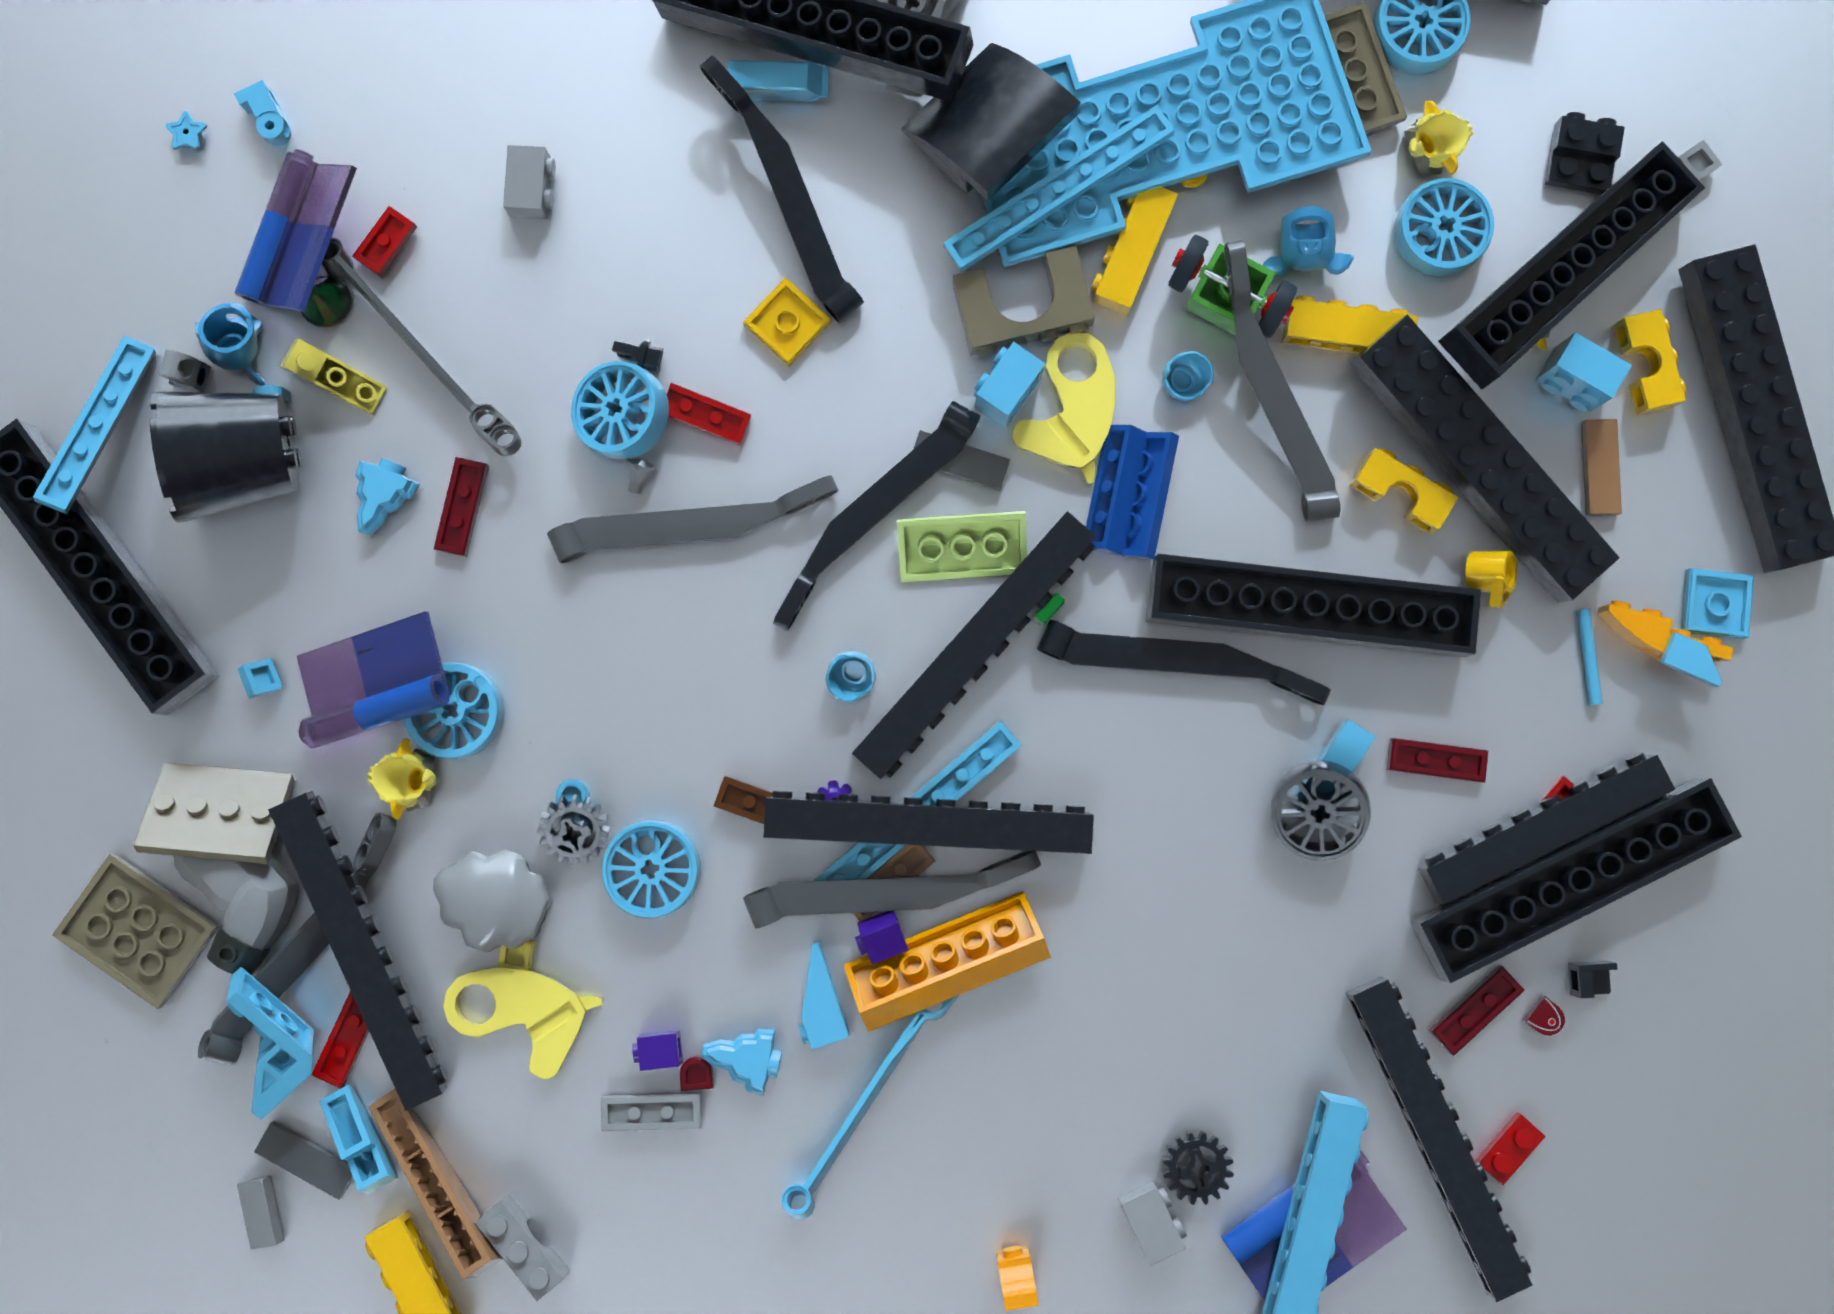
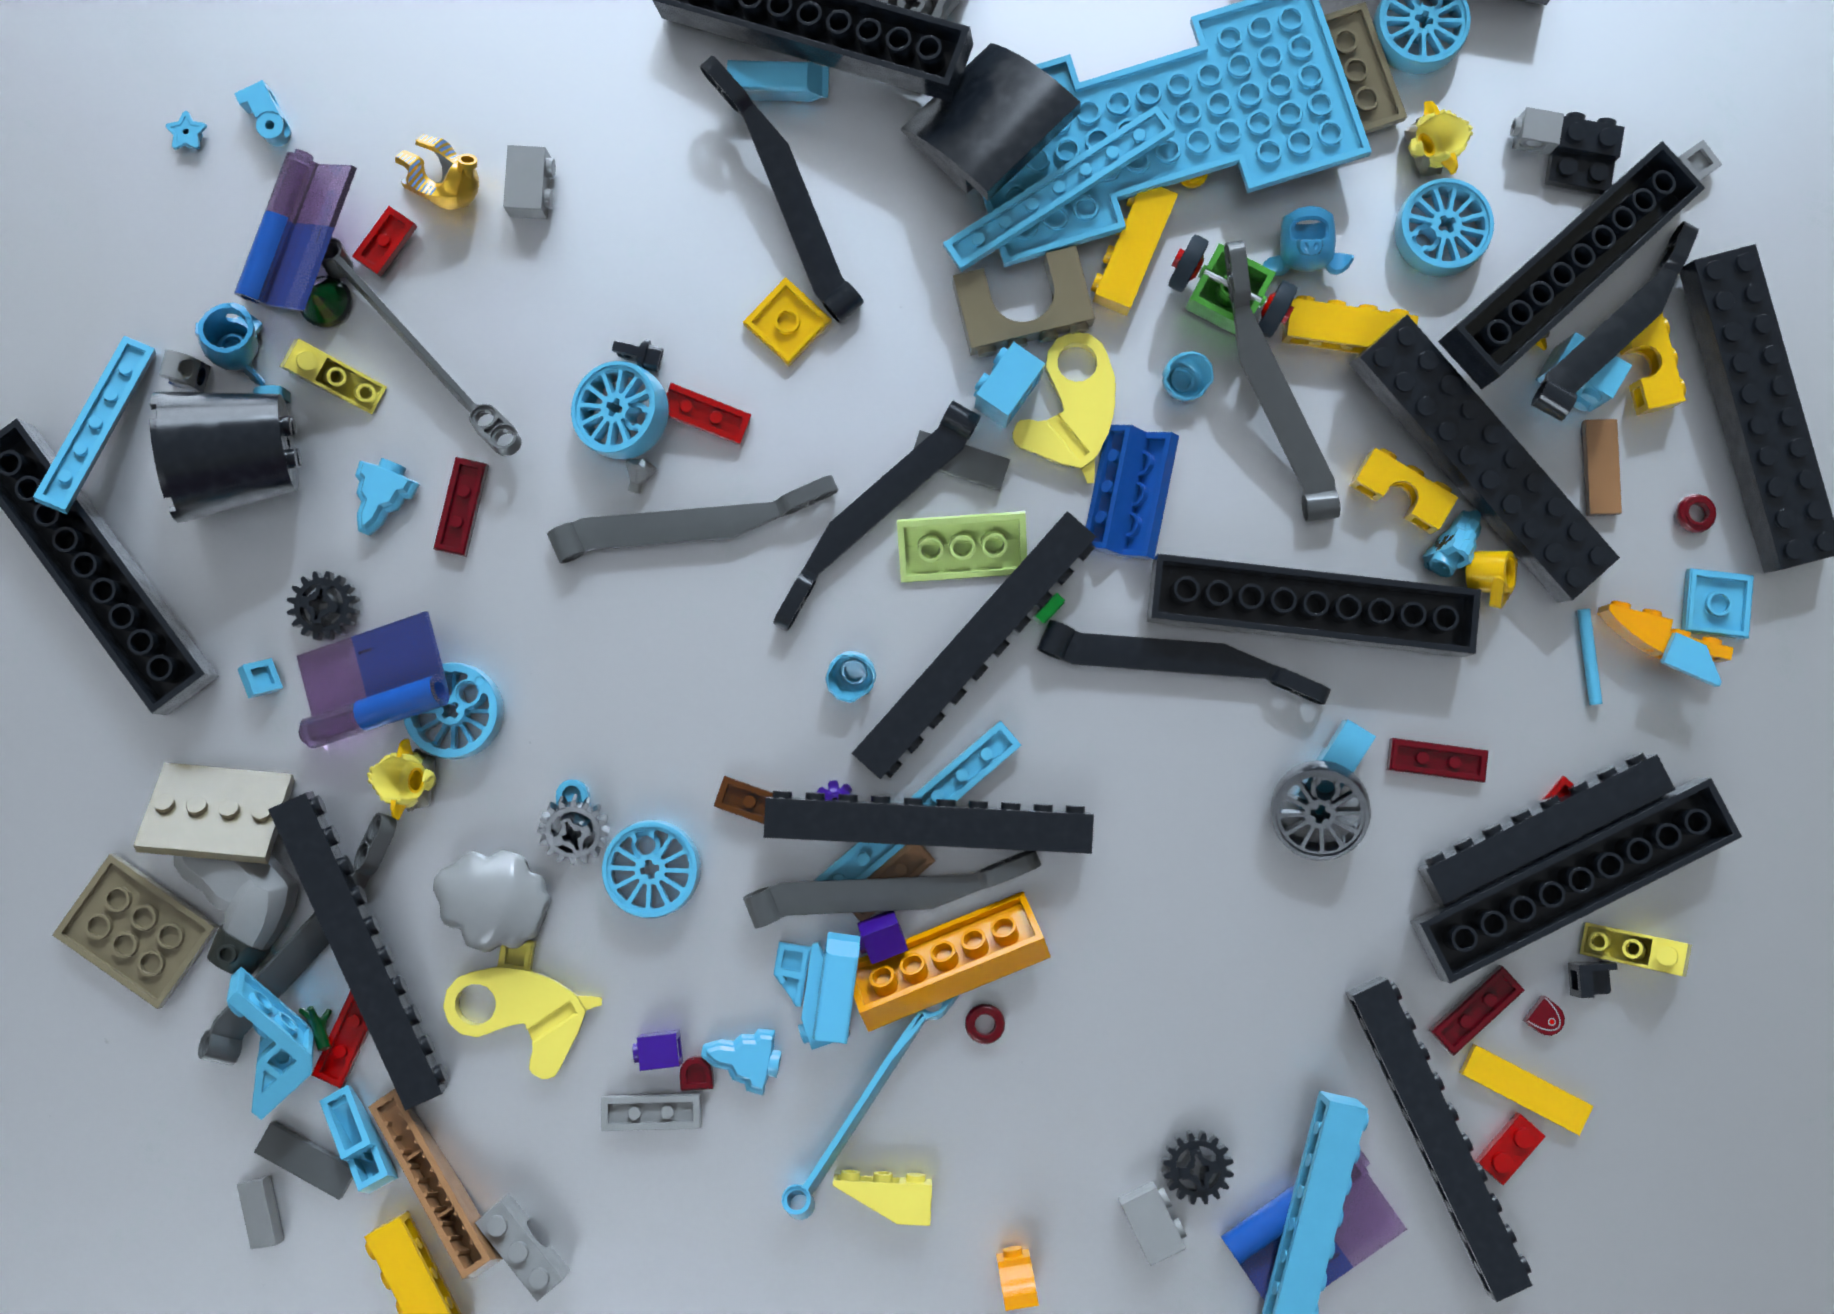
(318, 1026): none -> dark green bar
(322, 618): none -> black gear
(459, 176): none -> pearl gold piece
(792, 969): none -> medium azure tile
(836, 988): none -> medium azure piece
(896, 1198): none -> light yellow slope
(993, 1035): none -> dark red piece
(1455, 546): none -> medium azure rock
(1526, 1089): none -> yellow tile
(1537, 130): none -> light grey brick
(1559, 388): none -> black piece
(1635, 949): none -> light yellow slope
(1707, 507): none -> dark red piece

